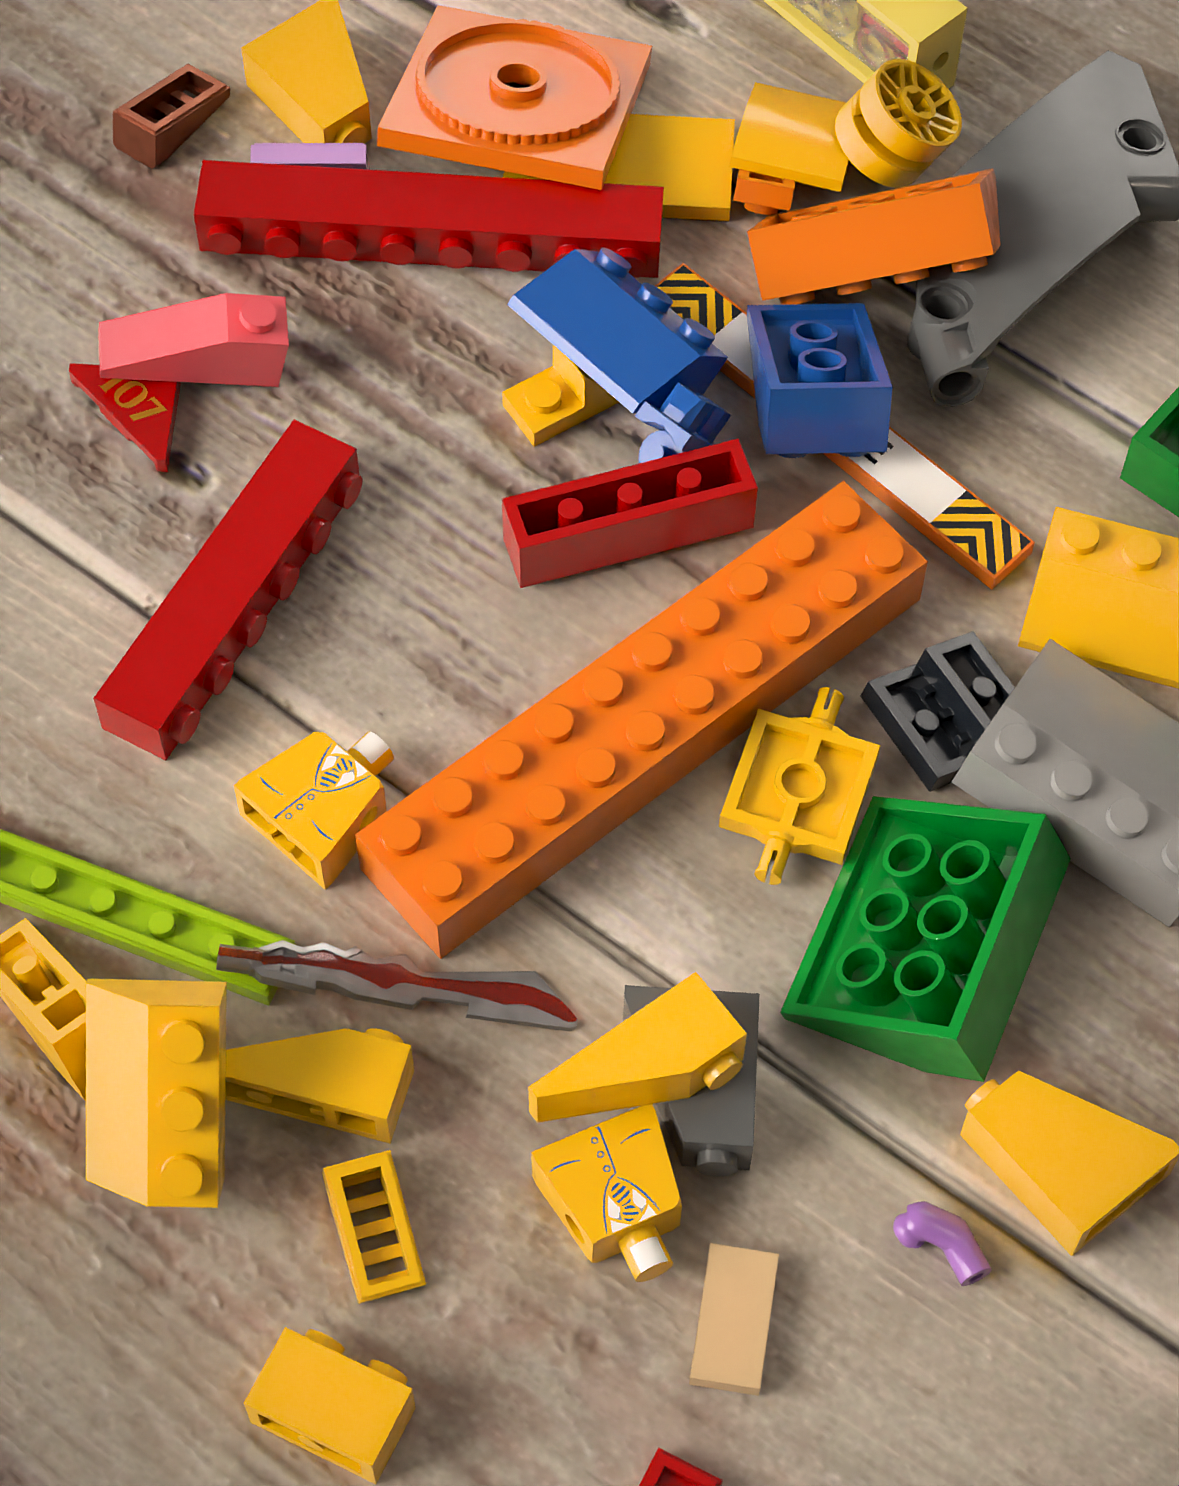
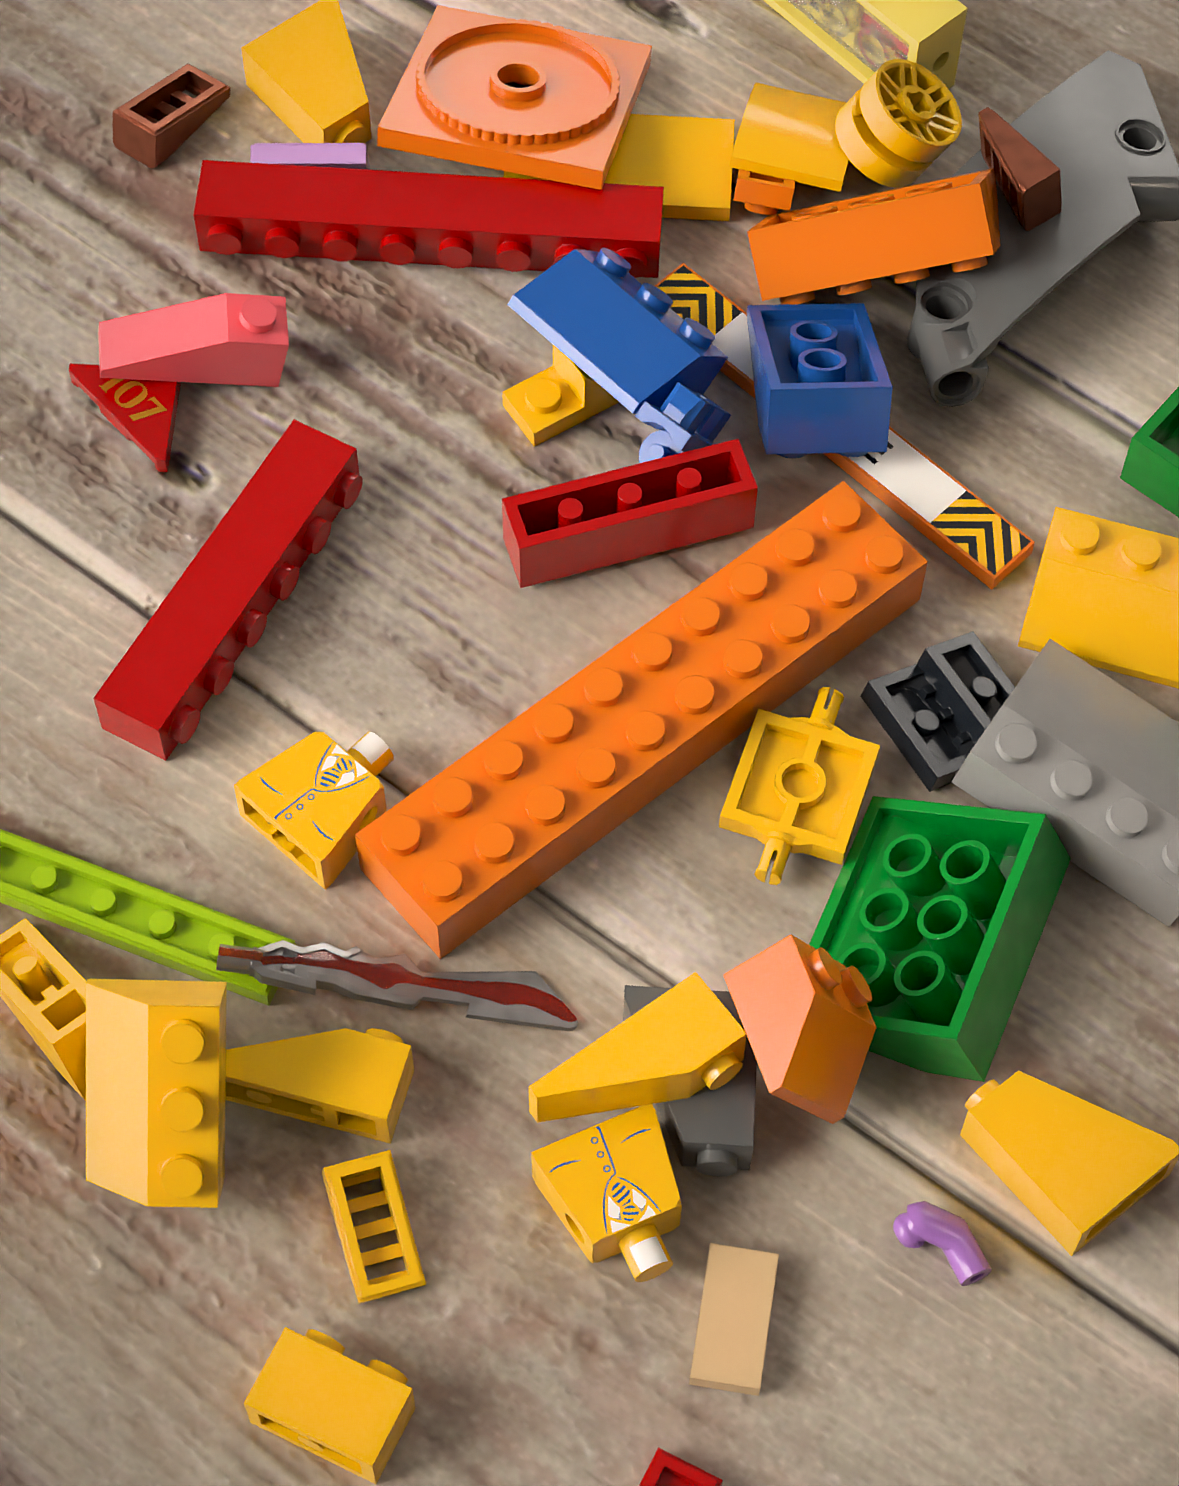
(805, 1024): none -> orange slope
(1022, 171): none -> copper slope

